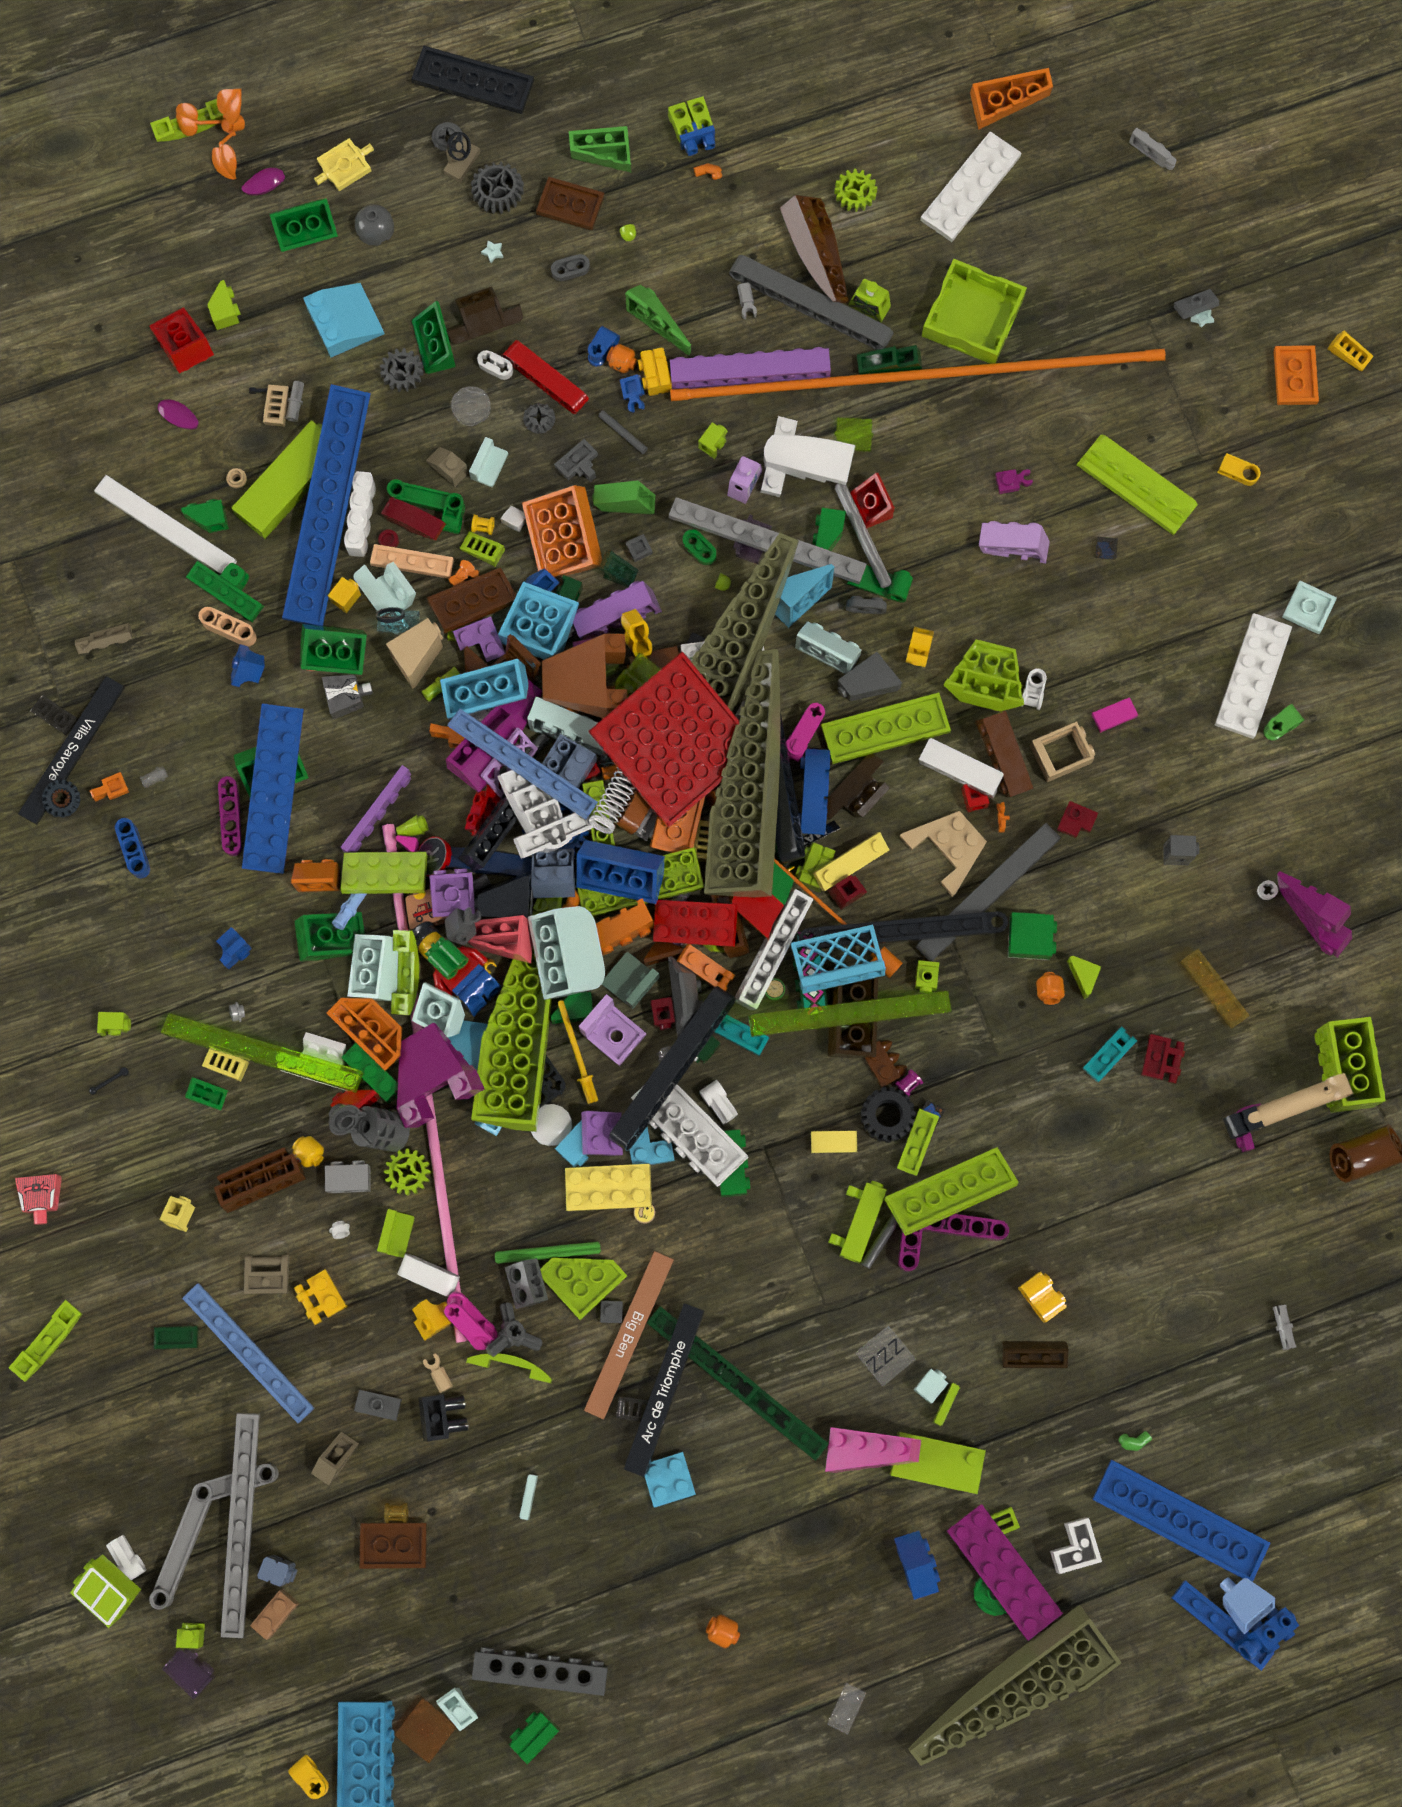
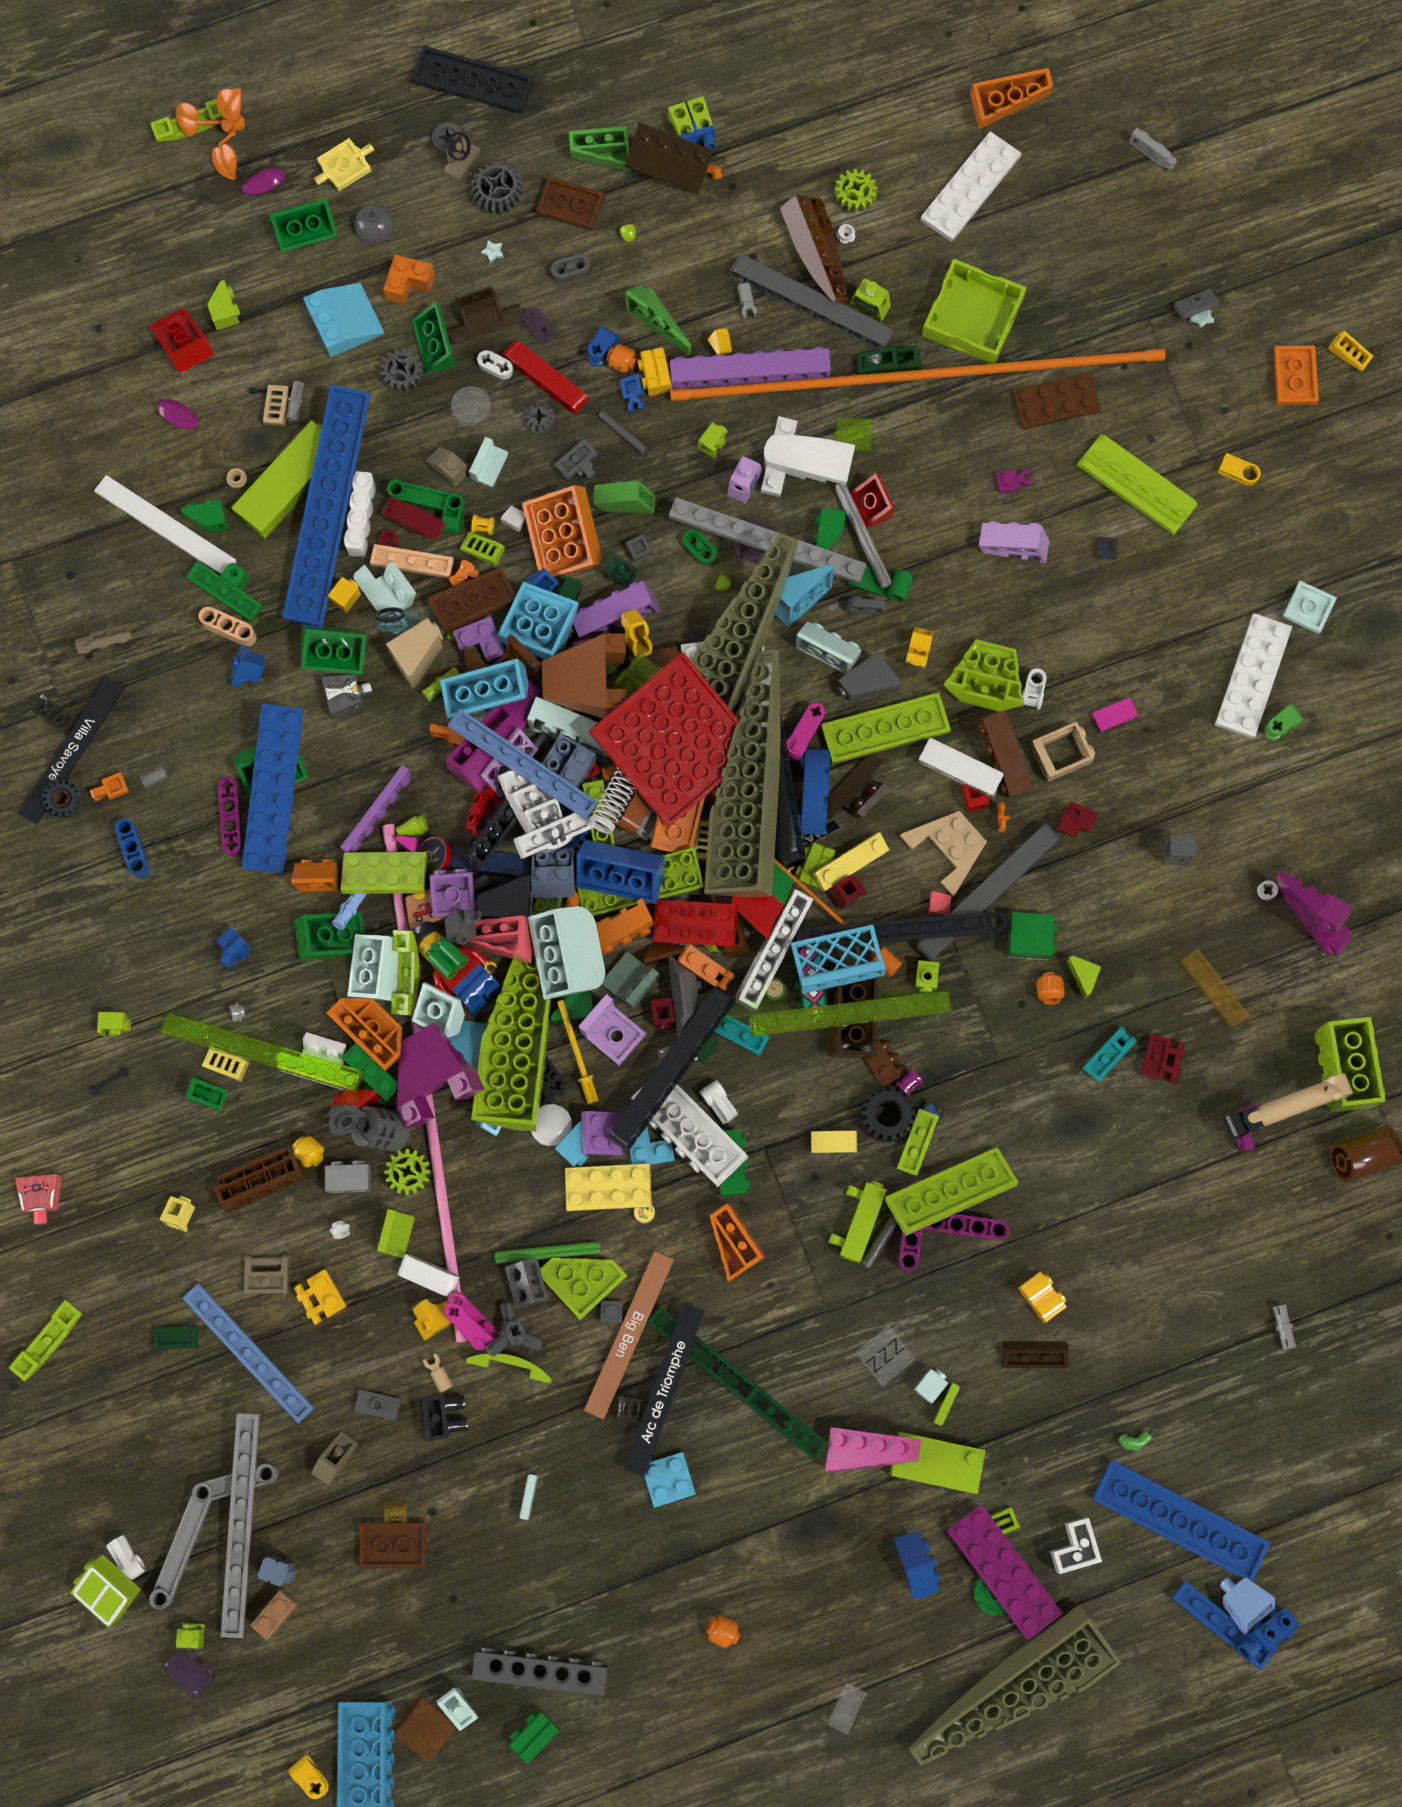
(407, 274): none -> orange brick
(537, 324): none -> clear purple plate
(668, 158): none -> dark brown slope
(720, 341): none -> yellow slope
(735, 1242): none -> orange wedge
(846, 228): none -> white plate
(939, 904): none -> coral slope
(1056, 401): none -> reddish brown plate

